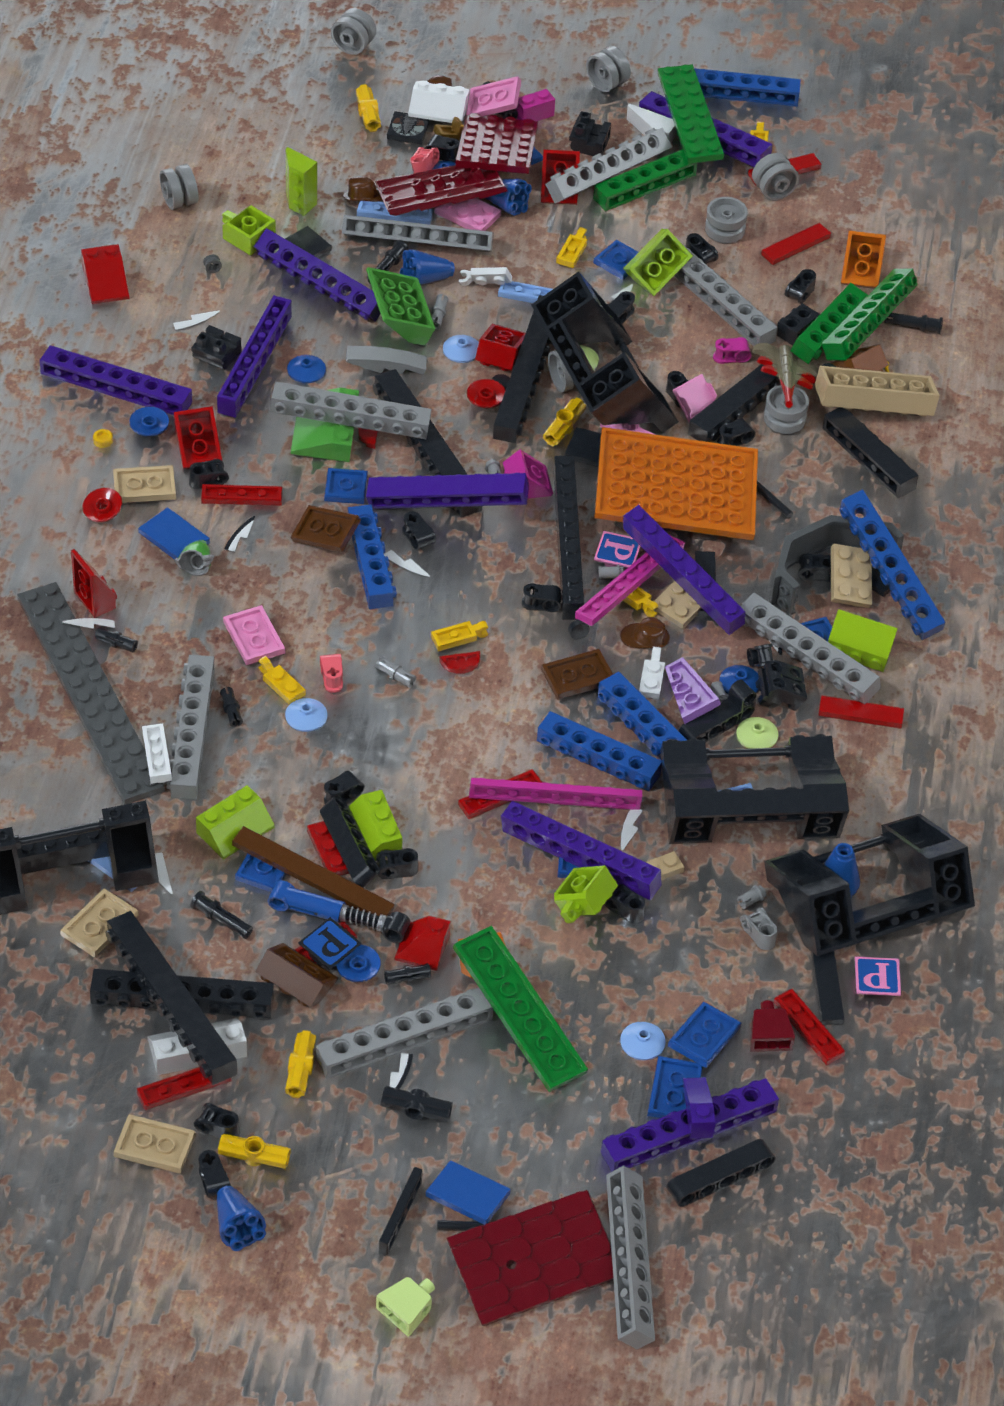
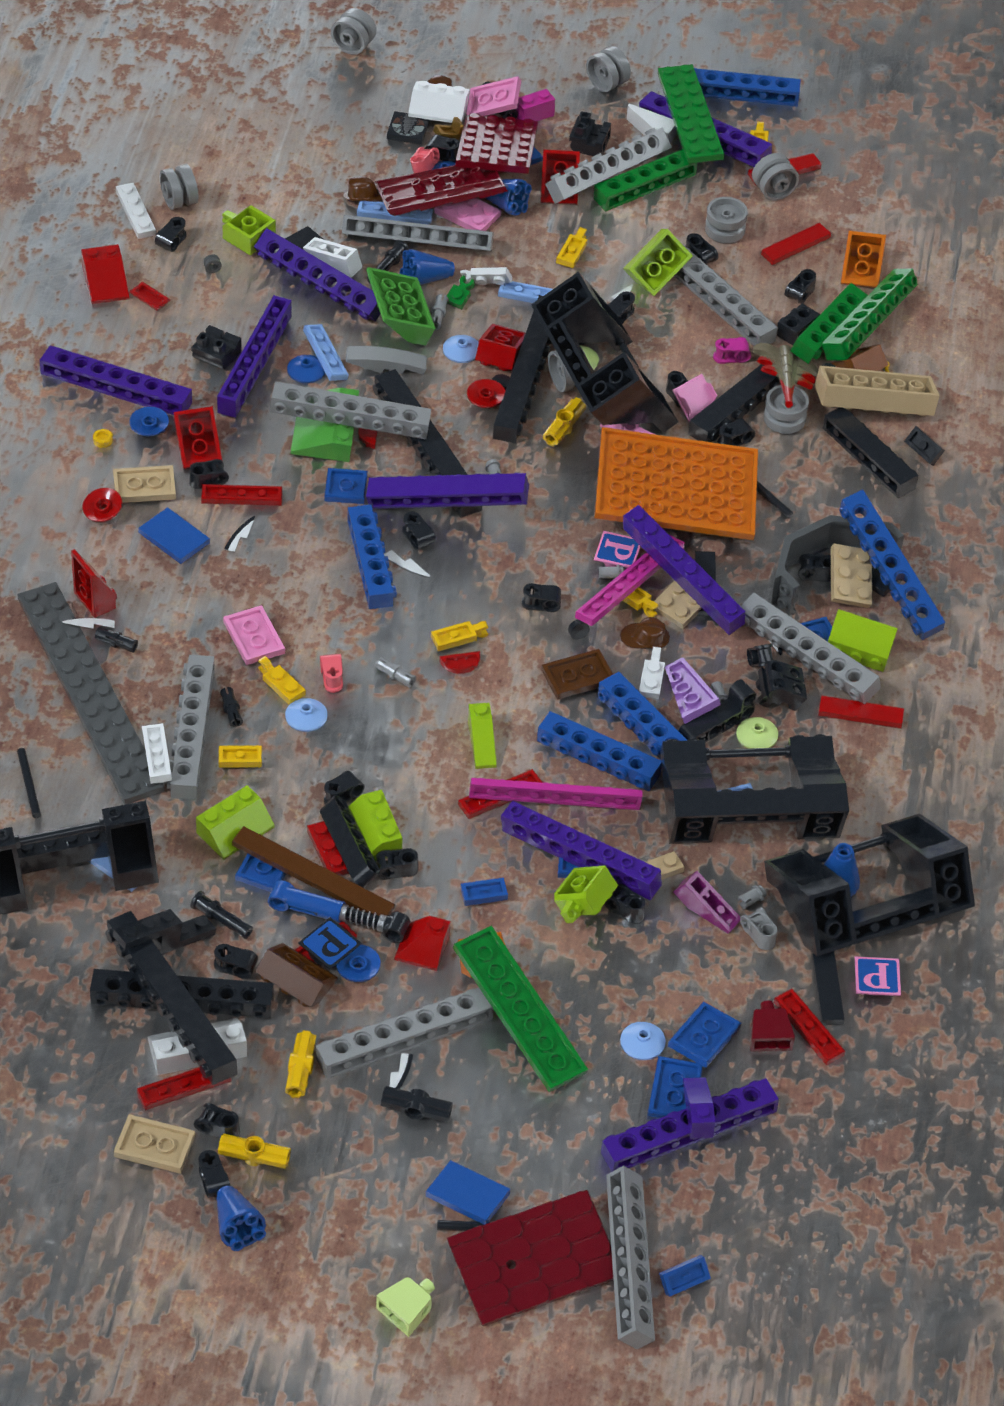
(35, 810): none -> black bar
(90, 924): tan plate -> none
(135, 210): none -> white plate
(149, 296): none -> red tile
(162, 872): white sticker -> none
(165, 931): none -> black bracket
(171, 234): none -> black piece
(195, 558): light grey hat -> none
(197, 318): white sticker -> none
(237, 961): none -> black piece
(240, 756): none -> yellow plate
(300, 181): lime slope -> none
(325, 352): none -> light blue tile
(325, 528): reddish brown plate -> none
(336, 255): none -> white slope
(368, 108): yellow piece -> none
(400, 1211): black tile -> none
(407, 974): black pin -> none
(460, 294): none -> green plate
(482, 735): none -> lime slope
(484, 891): none -> blue plate
(535, 471): dark pink slope -> none
(568, 536): black brick -> none
(584, 446): black tile -> none
(615, 258): blue tile -> none
(628, 829): white sticker -> none
(684, 1275): none -> blue plate
(706, 902): none -> magenta slope
(720, 1172): black beam -> none
(736, 673): blue dish -> none
(923, 322): black pin -> none
(924, 445): none -> black plate

